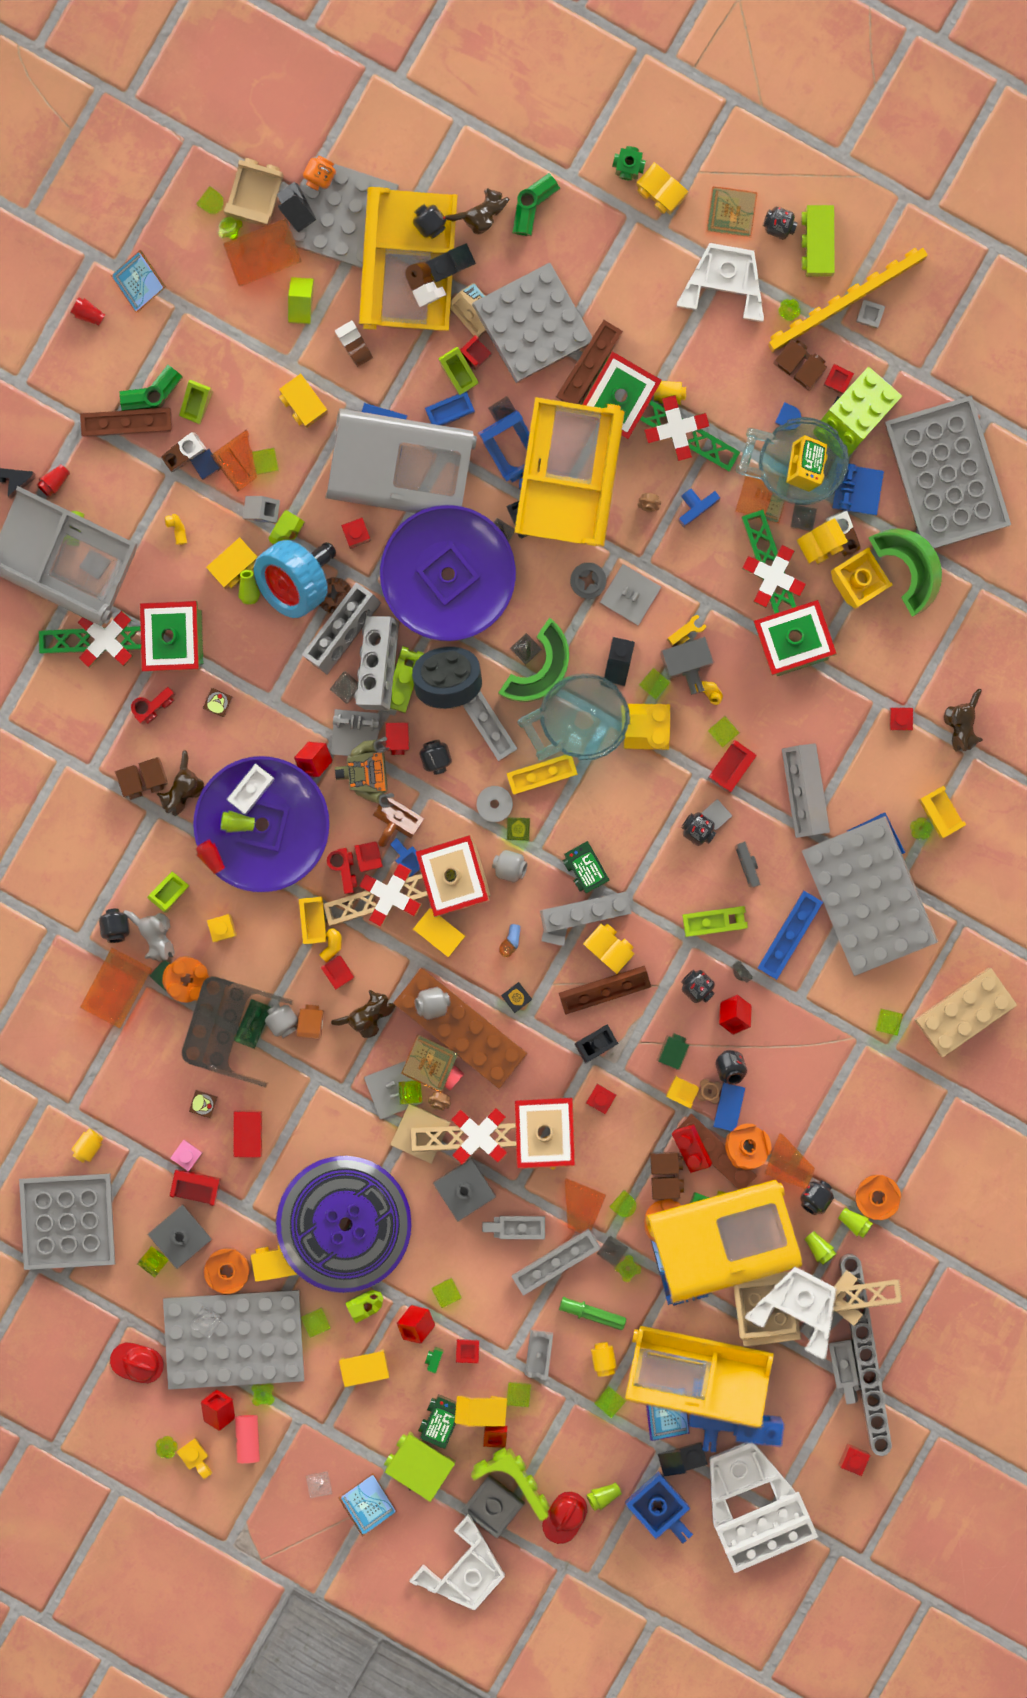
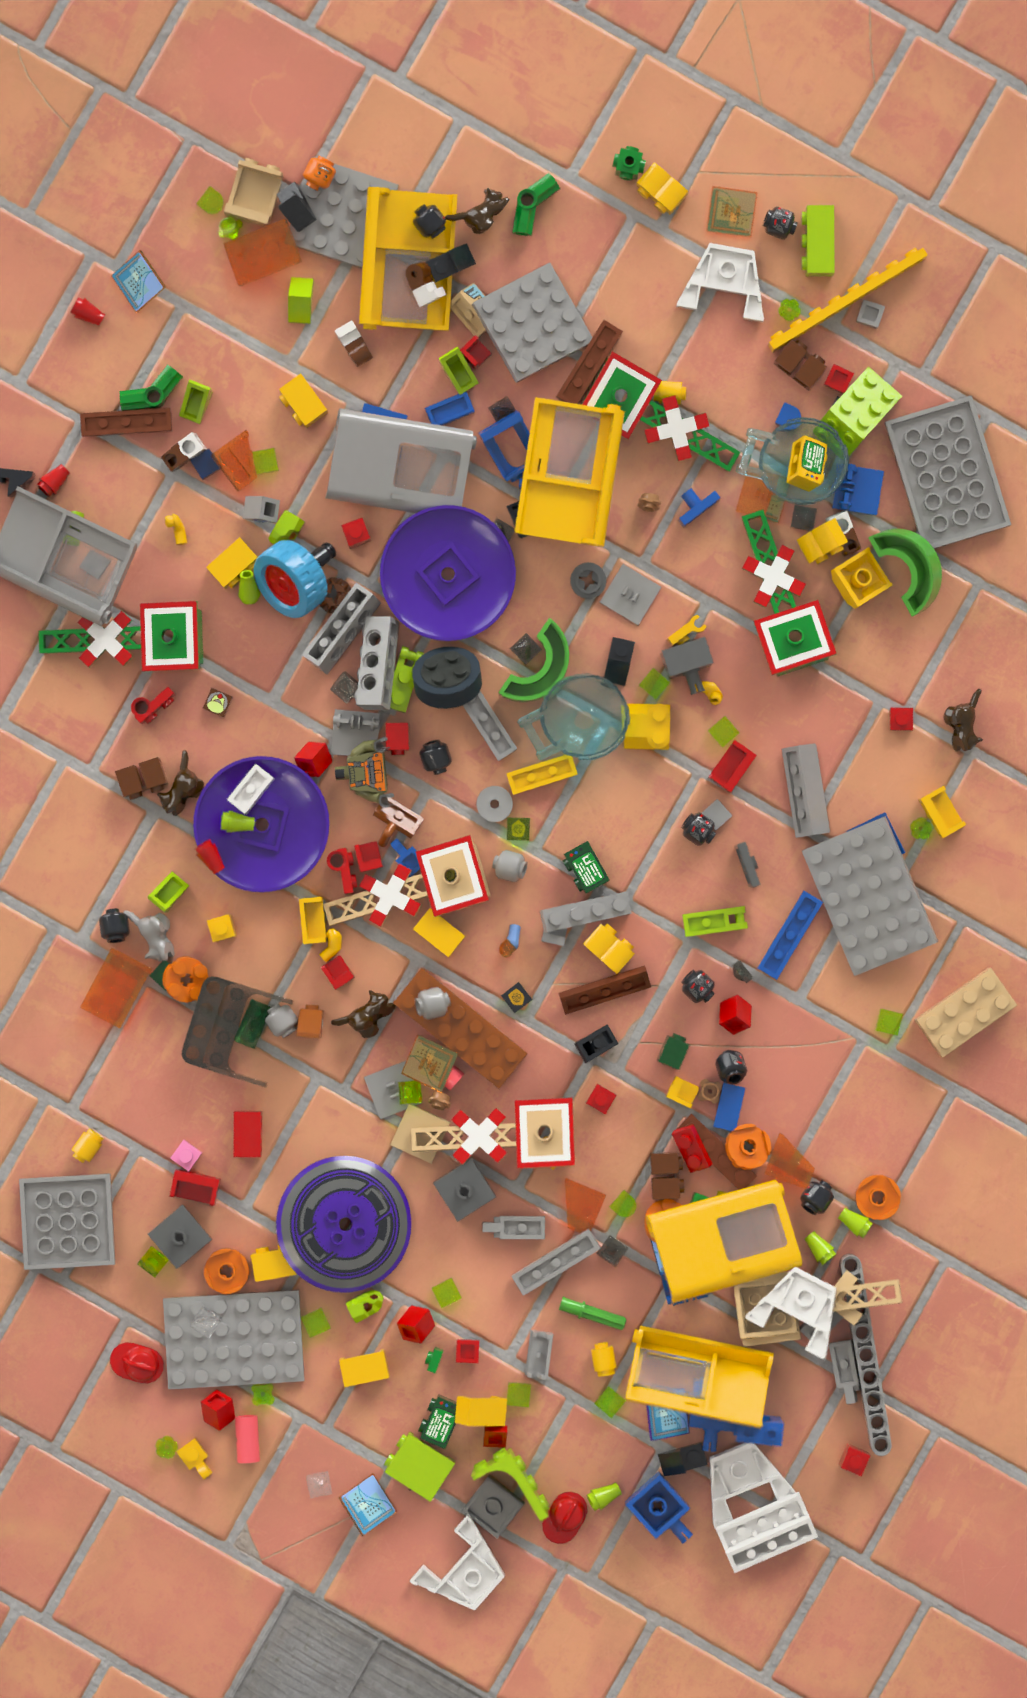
(203, 1104): tile -> none
(634, 1269): clear neon green plate -> none

